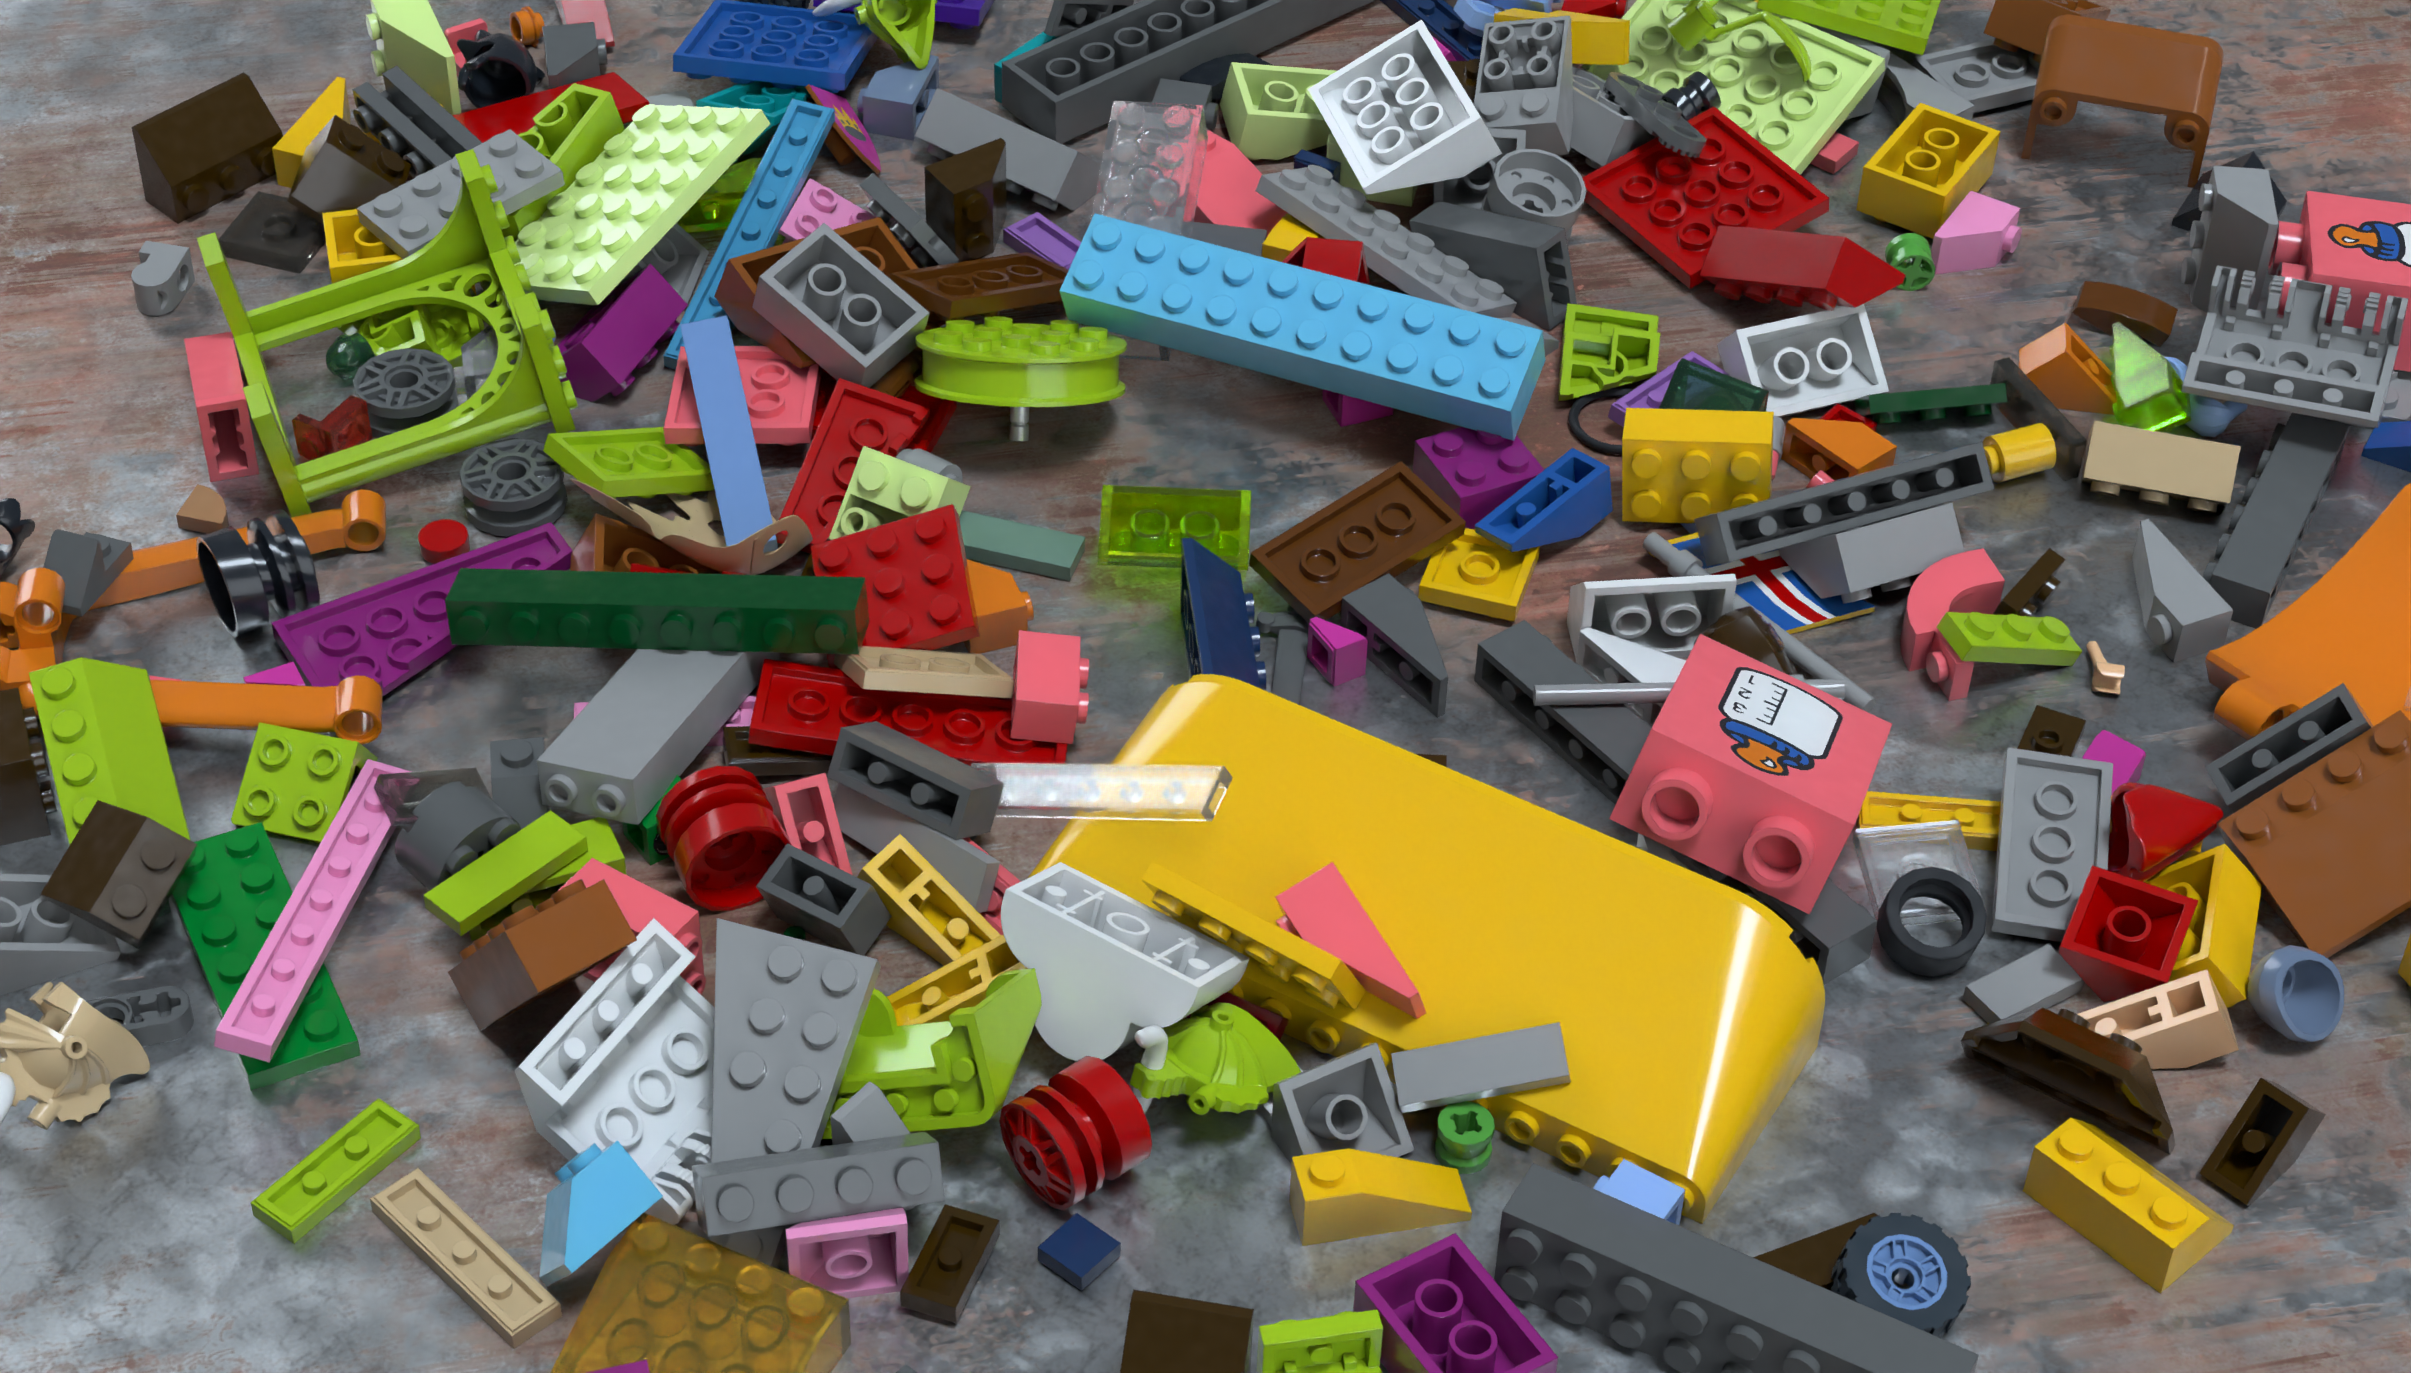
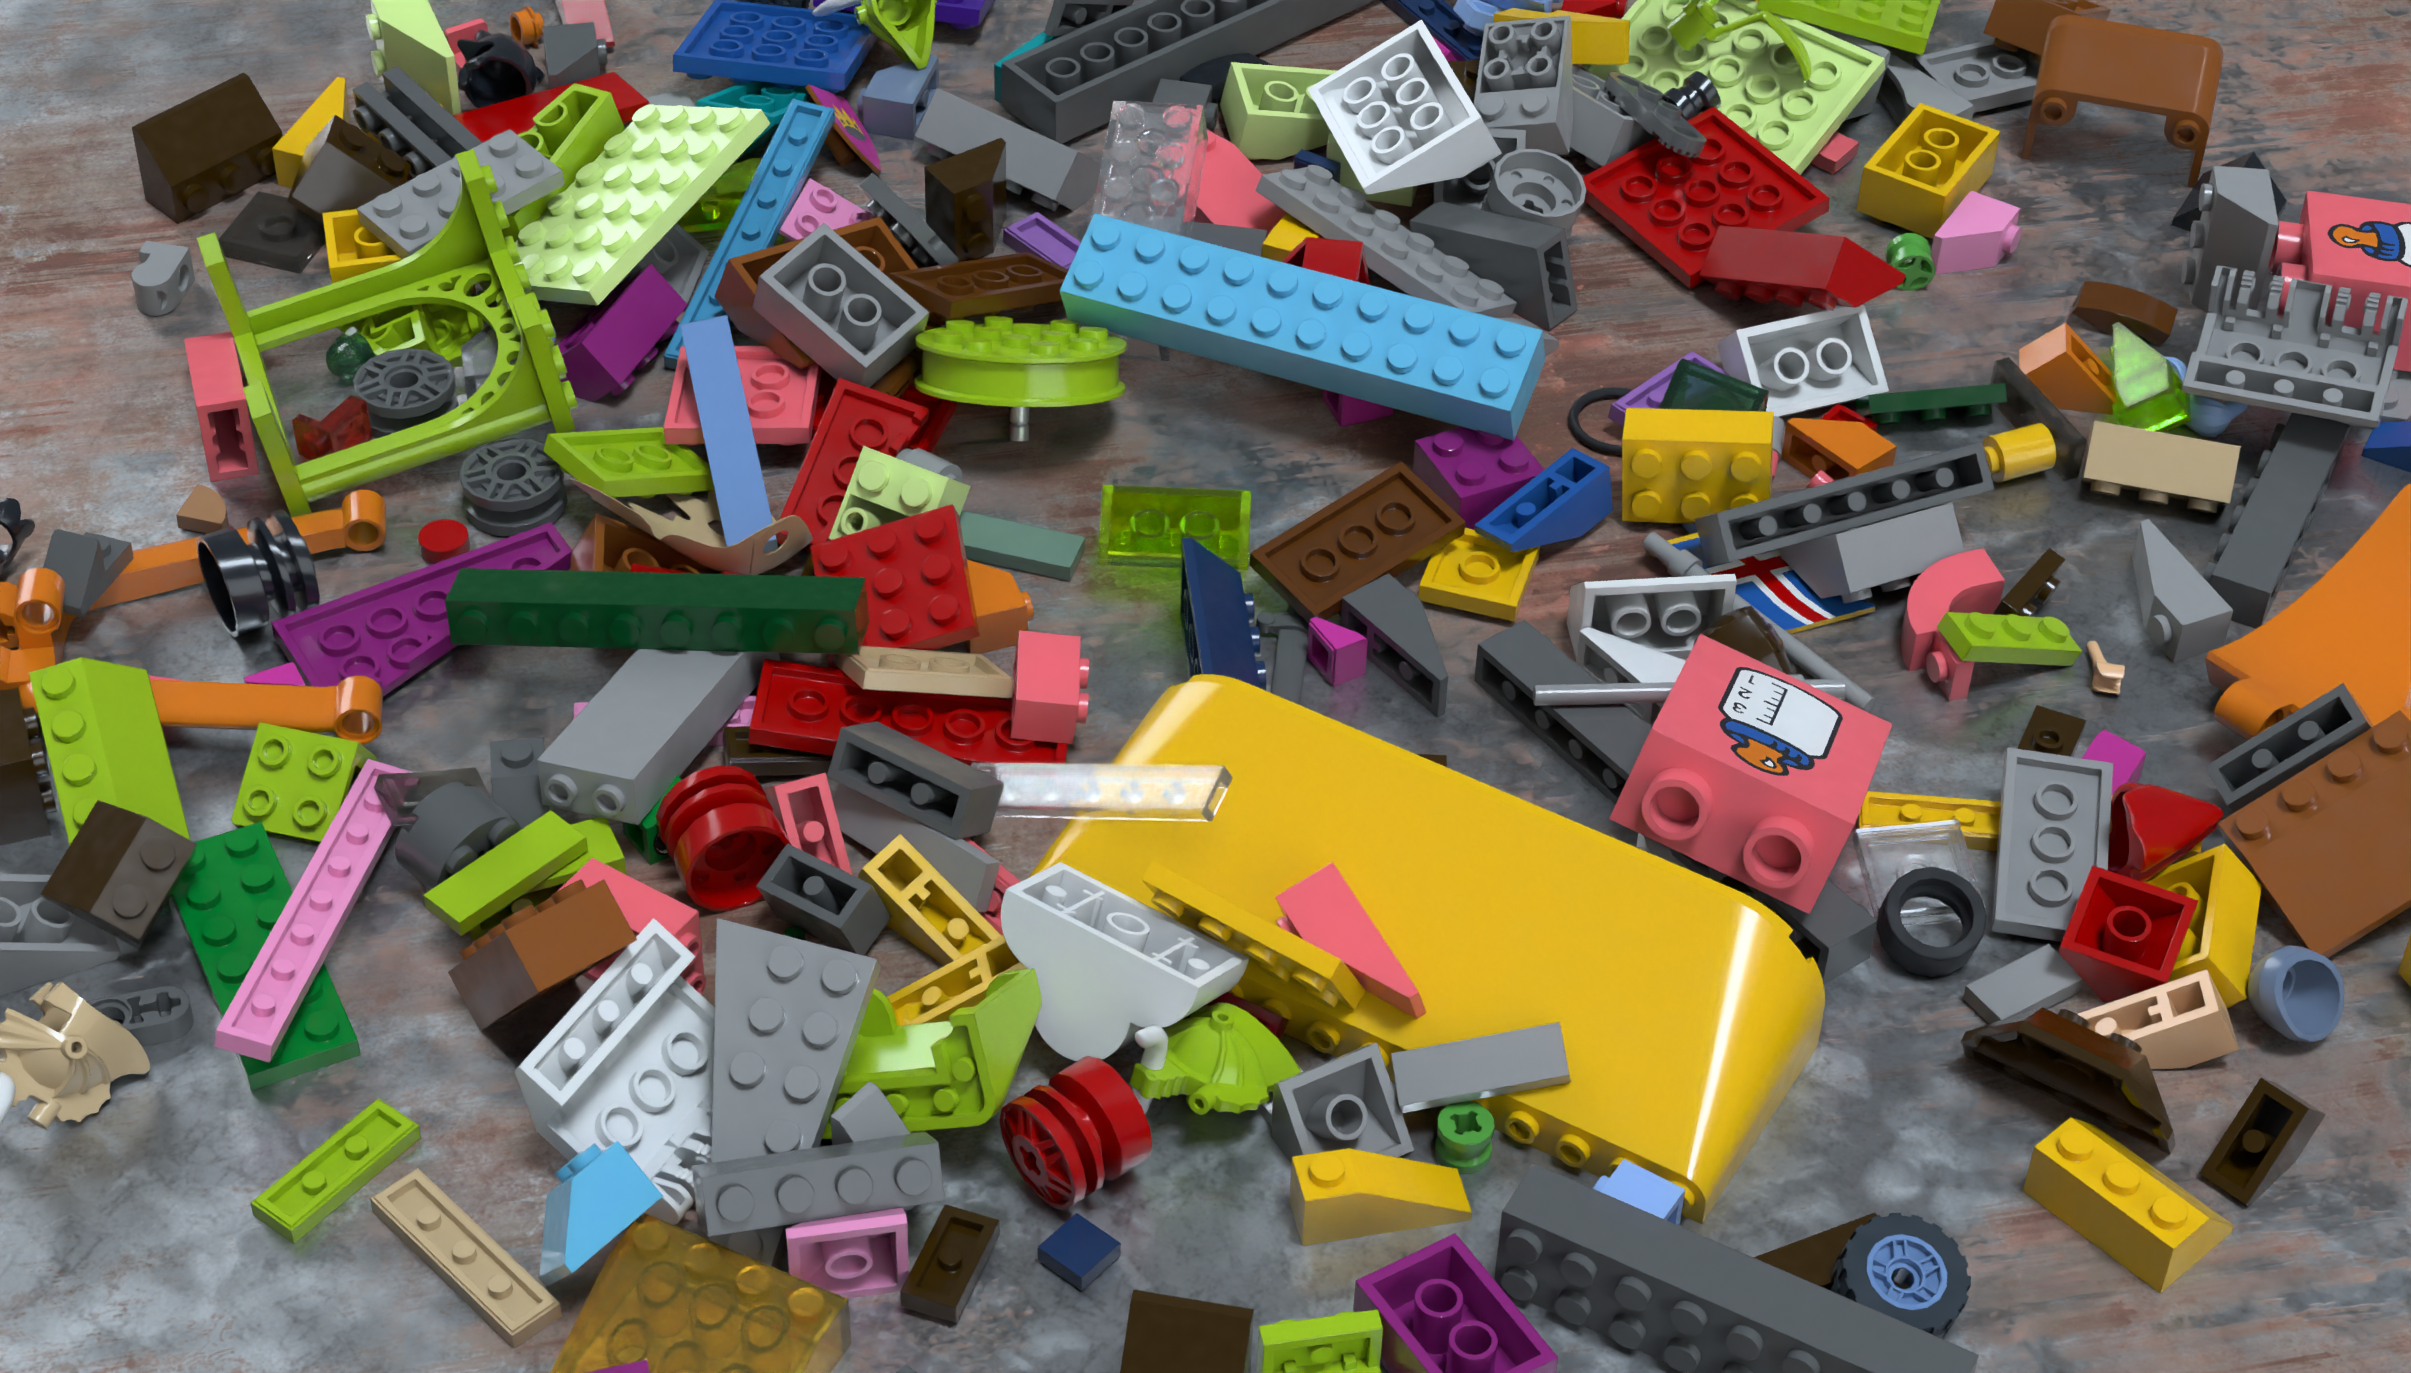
(1605, 349): lime slope -> none

